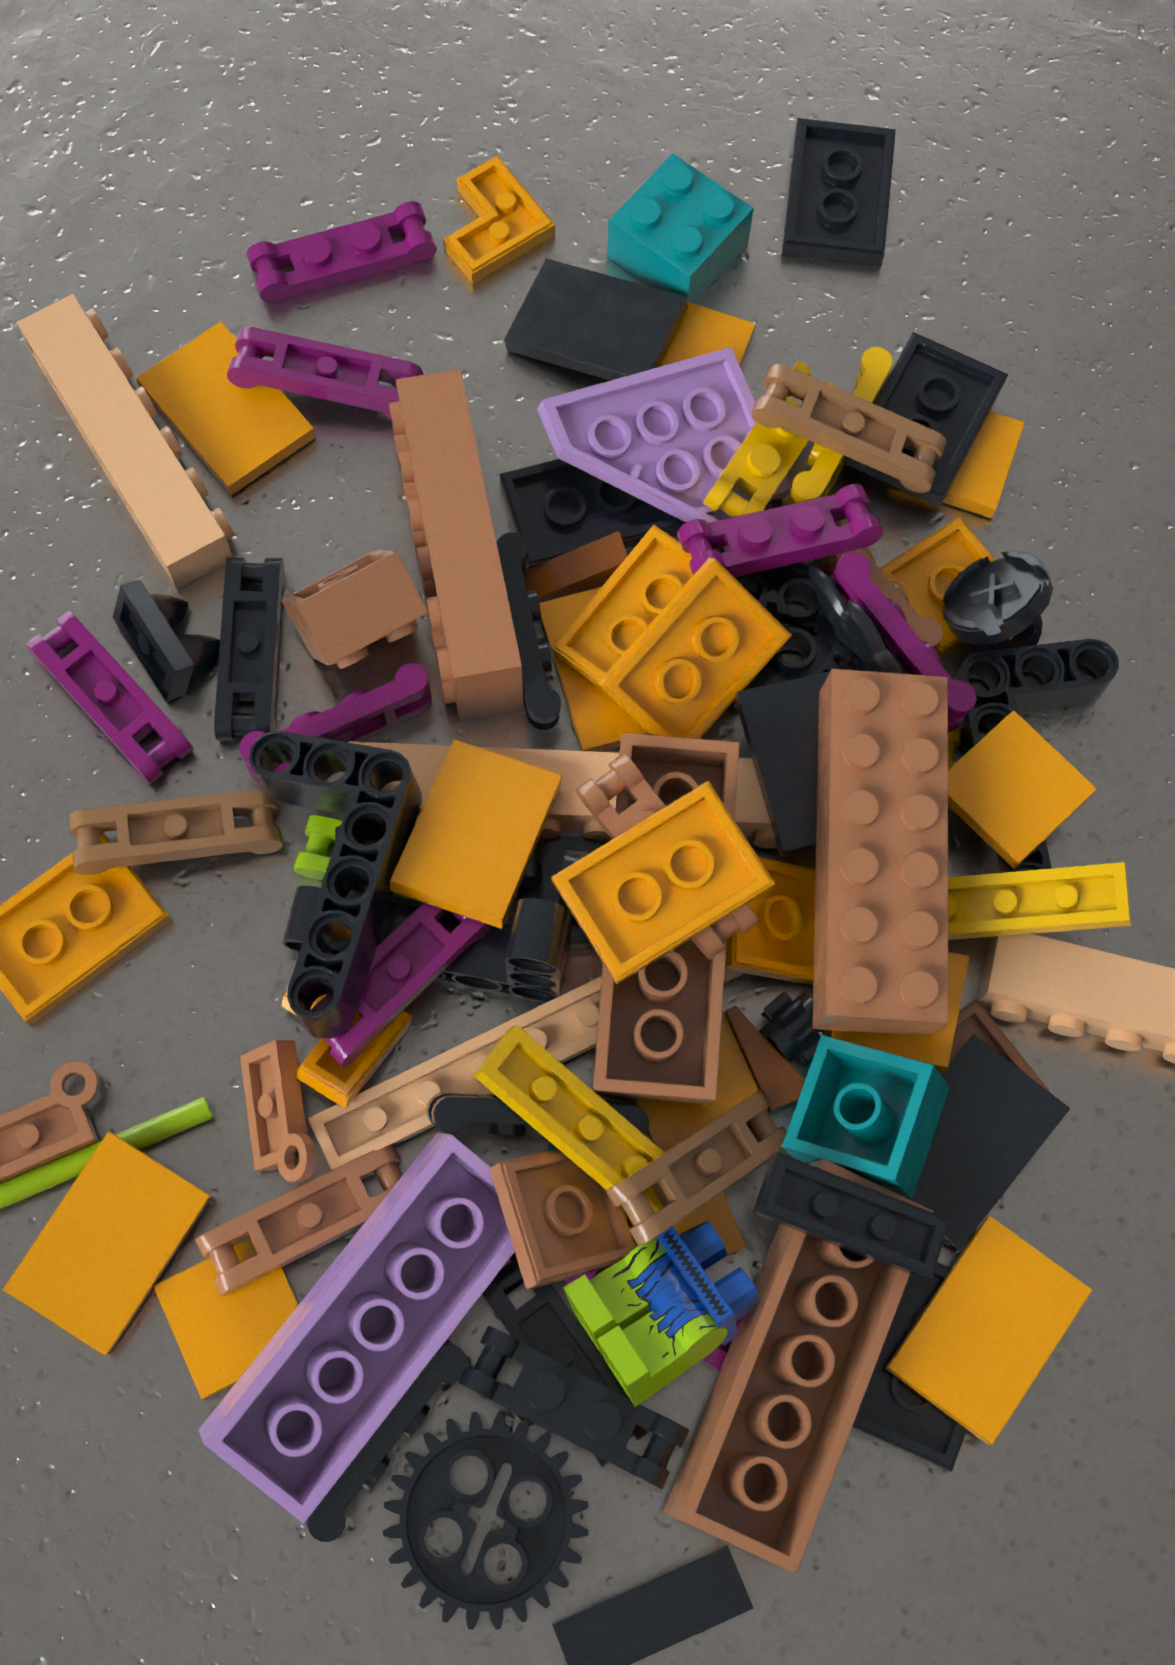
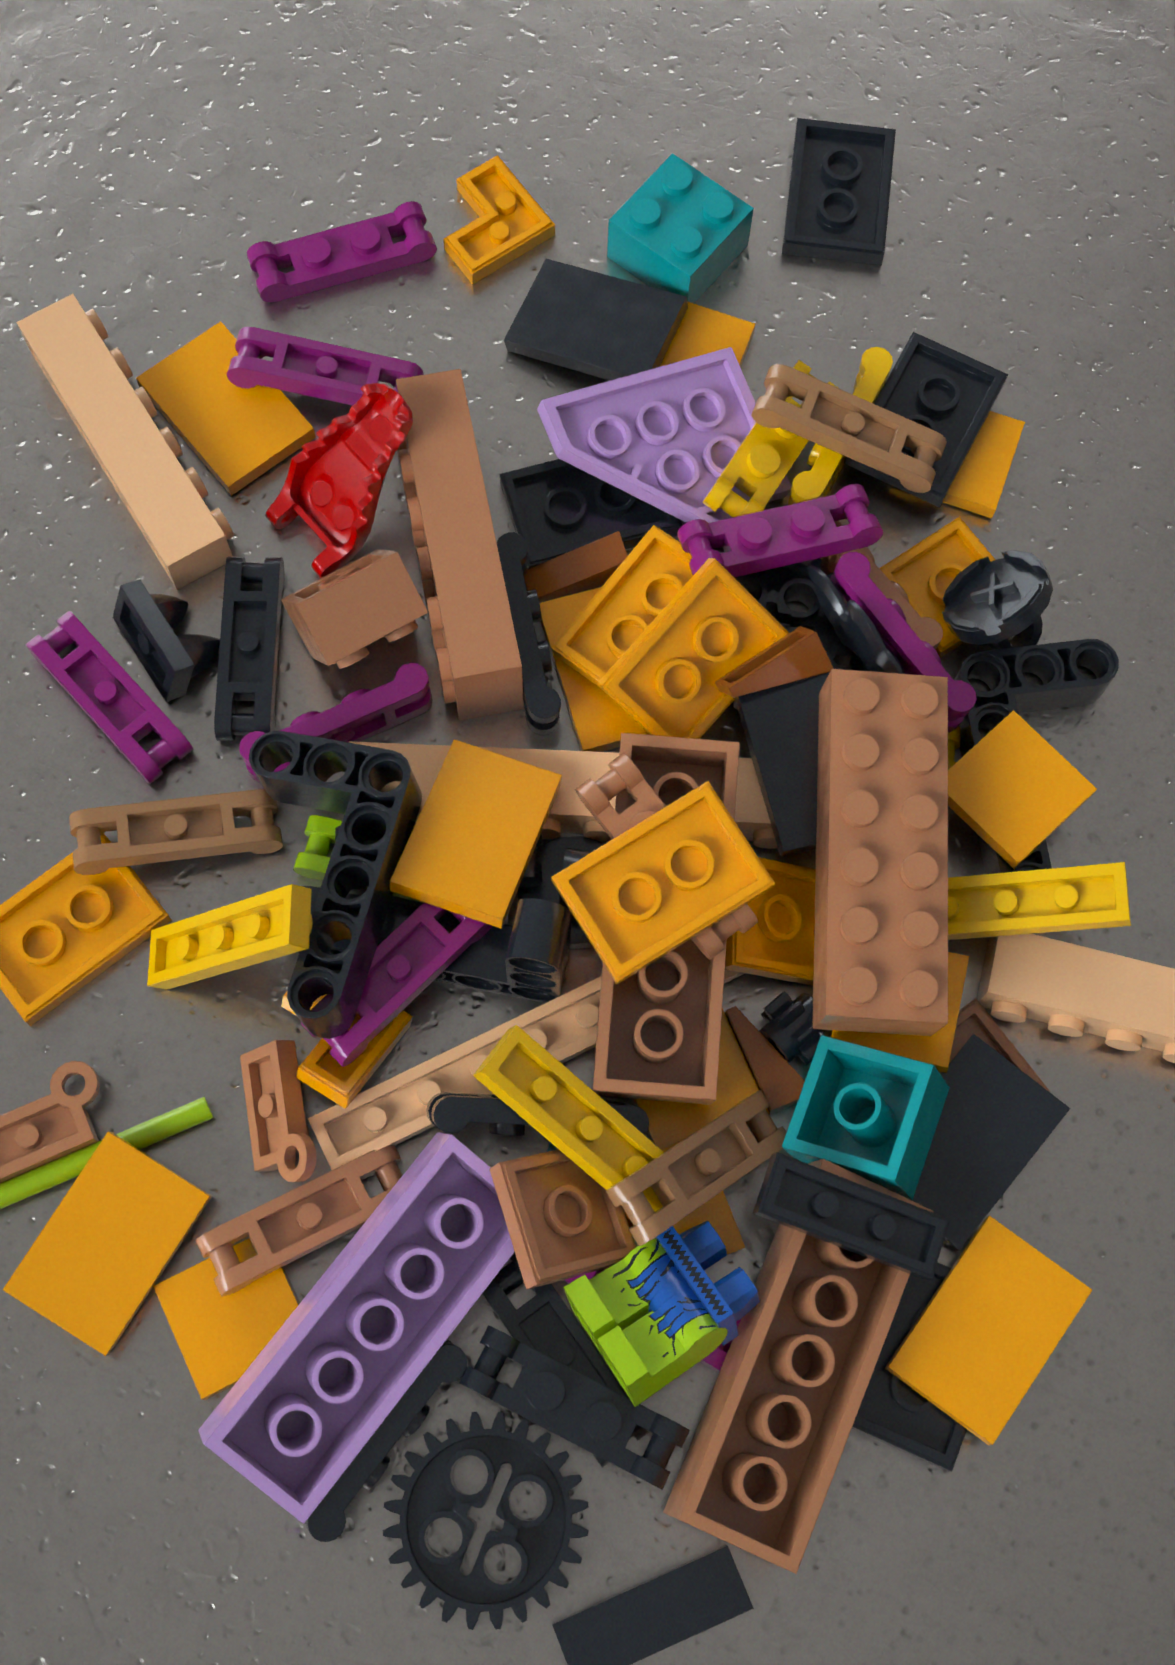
(231, 937): none -> yellow plate
(342, 473): none -> red animal
(785, 661): none -> dark orange piece

